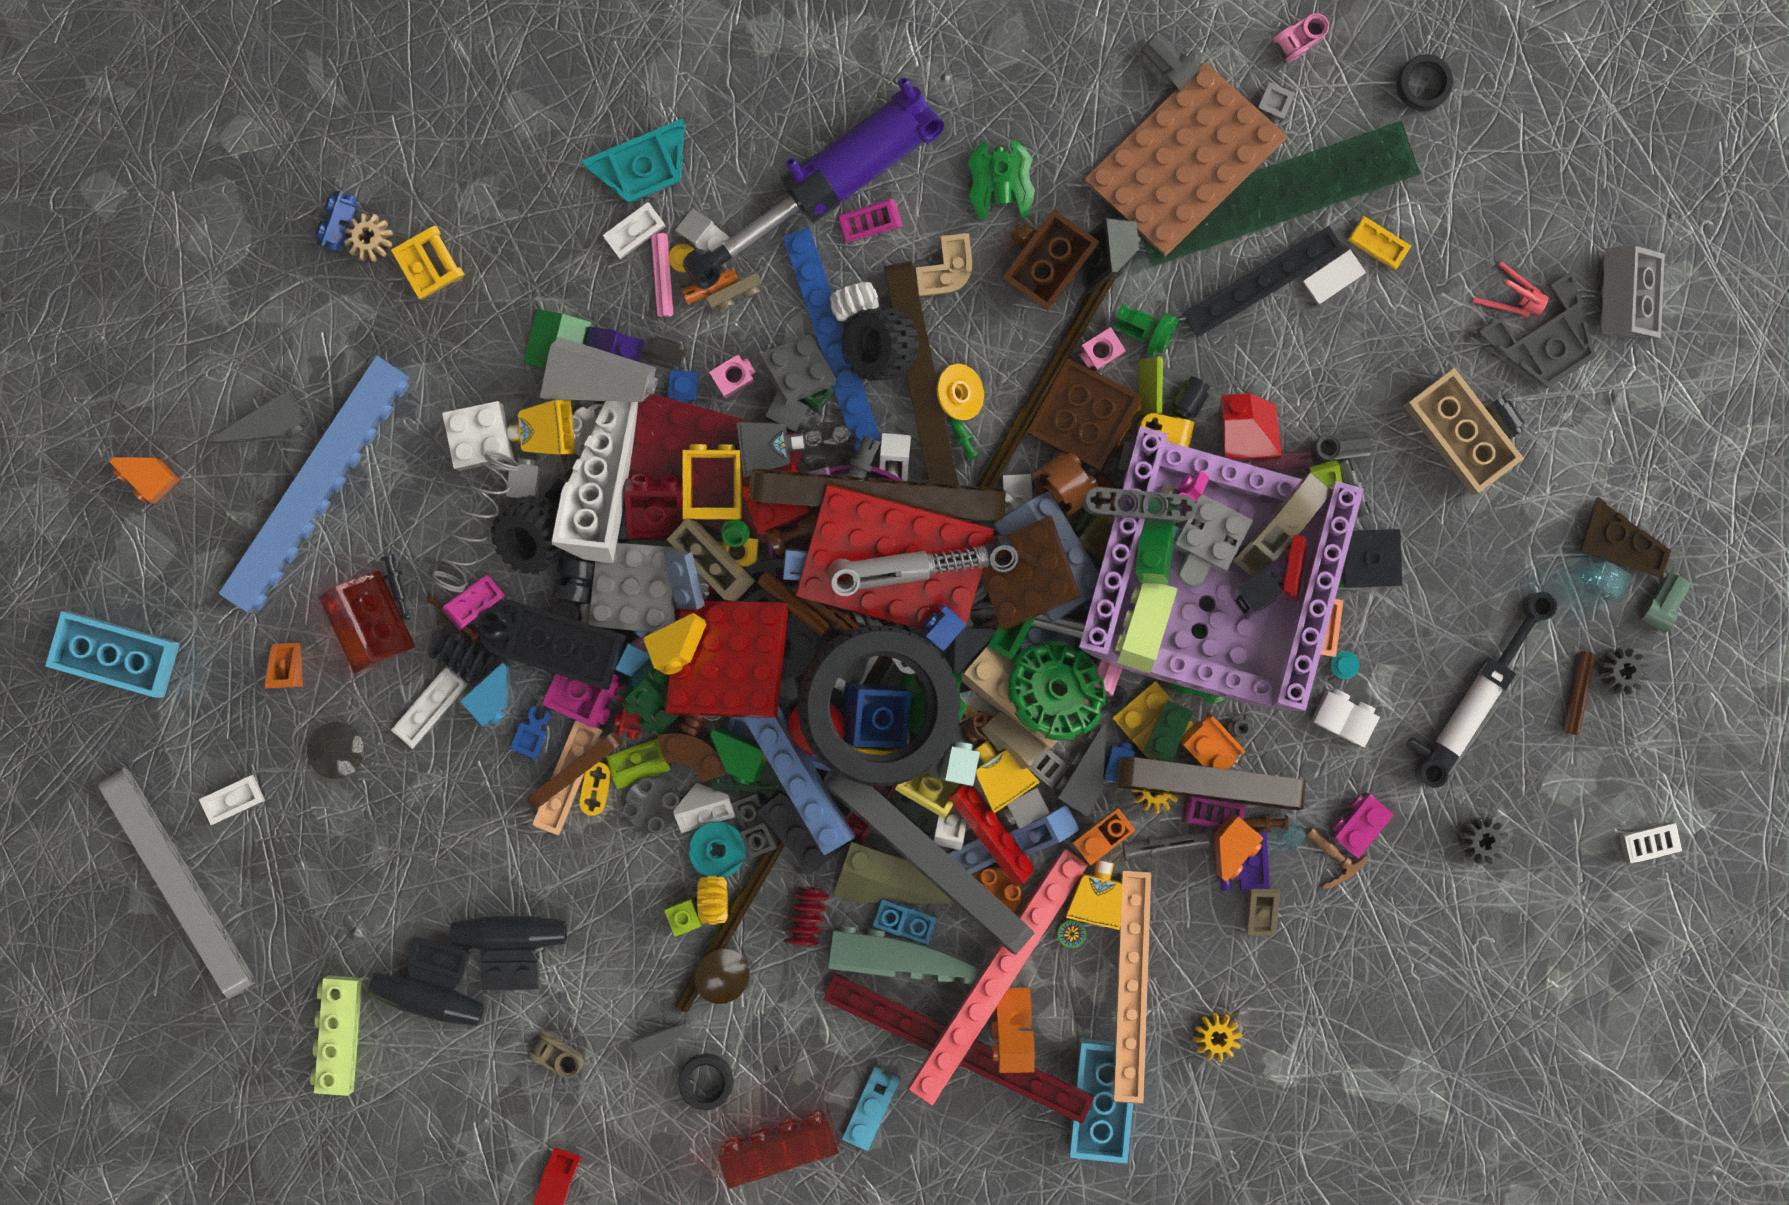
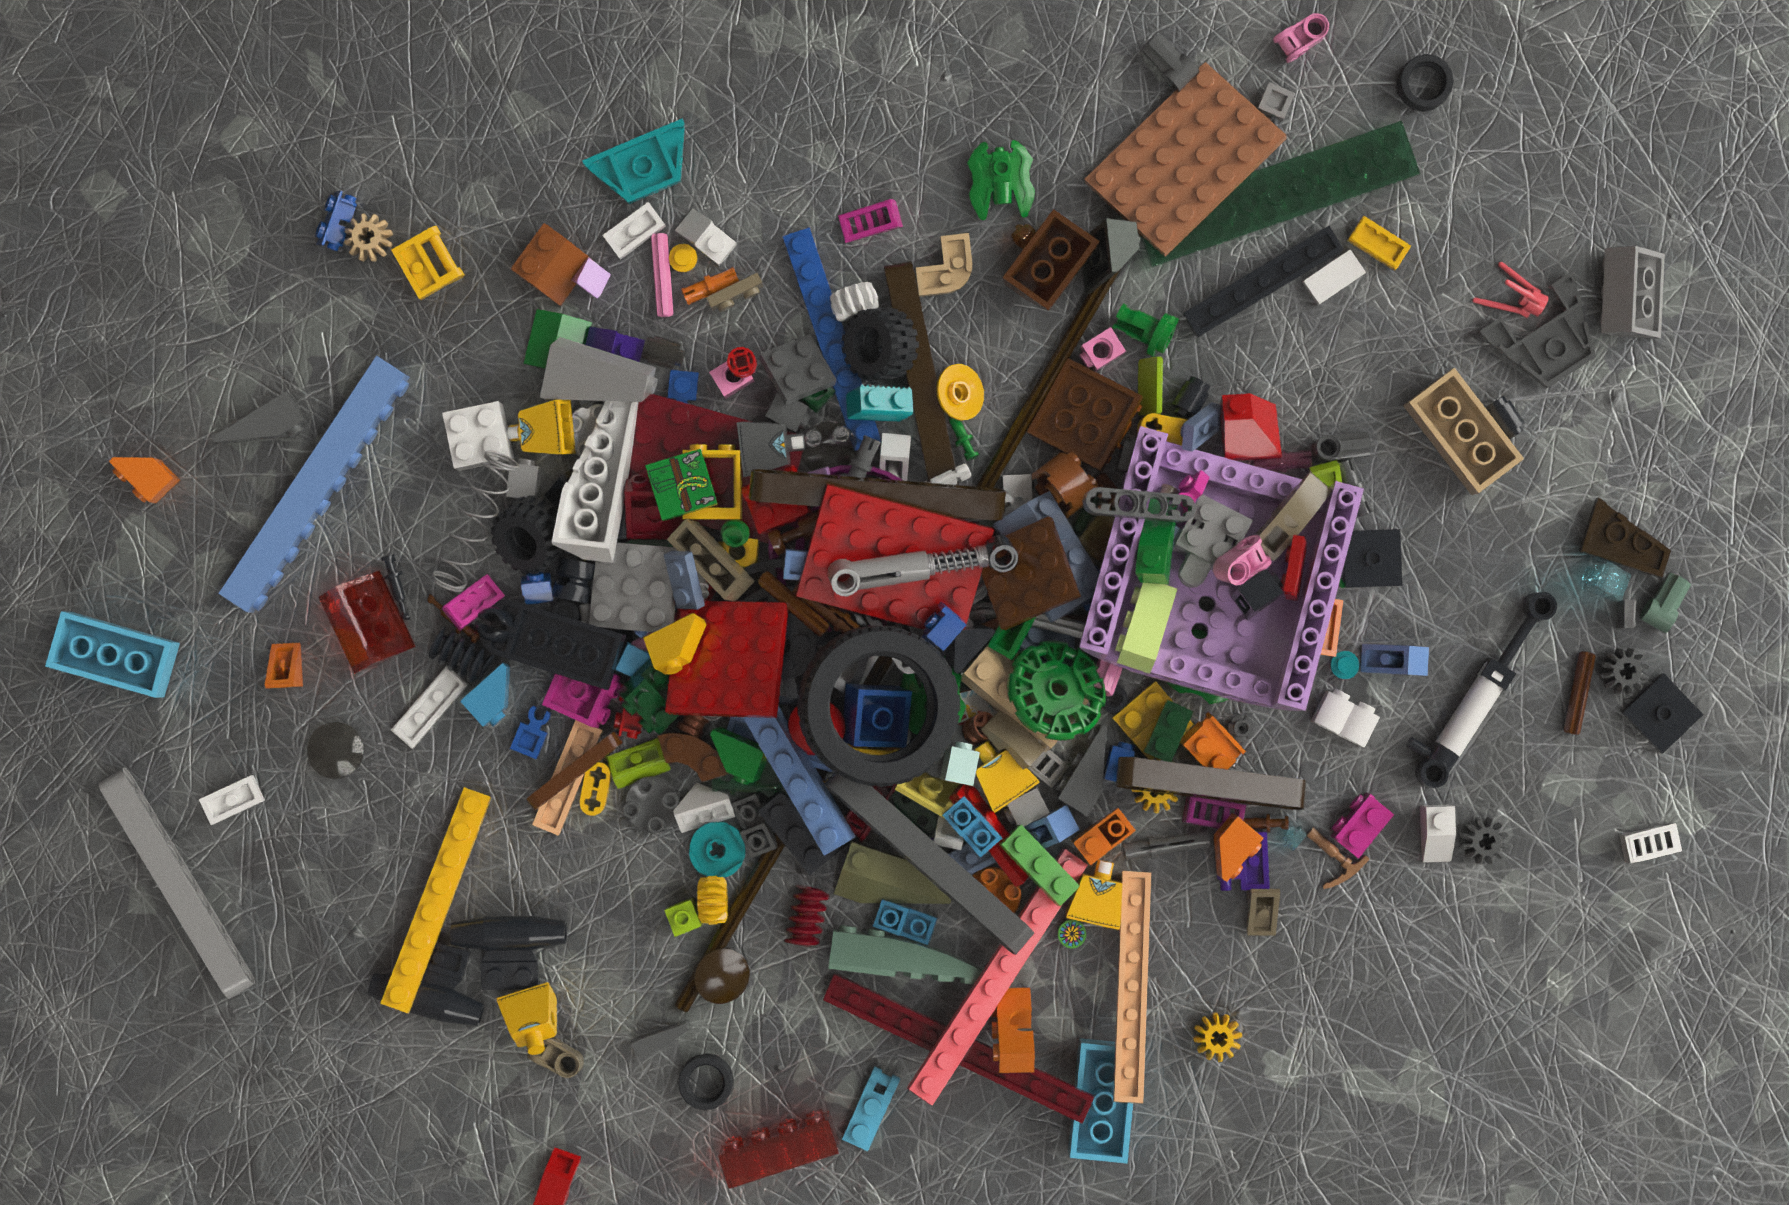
(337, 1035): yellowish green brick -> none
(436, 900): none -> yellow plate
(530, 1016): none -> yellow torso
(537, 588): none -> bracket
(550, 264): none -> dark orange slope
(591, 278): none -> lavender slope
(681, 485): none -> green tile
(745, 361): none -> red wheel
(833, 174): dark purple piece -> none
(879, 403): none -> teal brick
(951, 477): none -> white axle
(972, 826): none -> dark azure slope
(1039, 865): none -> bright green plate
(1201, 427): none -> sand blue plate
(1246, 558): none -> bright pink piece
(1394, 659): none -> medium blue slope
(1437, 832): none -> white slope
(1626, 613): none -> flat silver tile
(1662, 713): none -> black plate

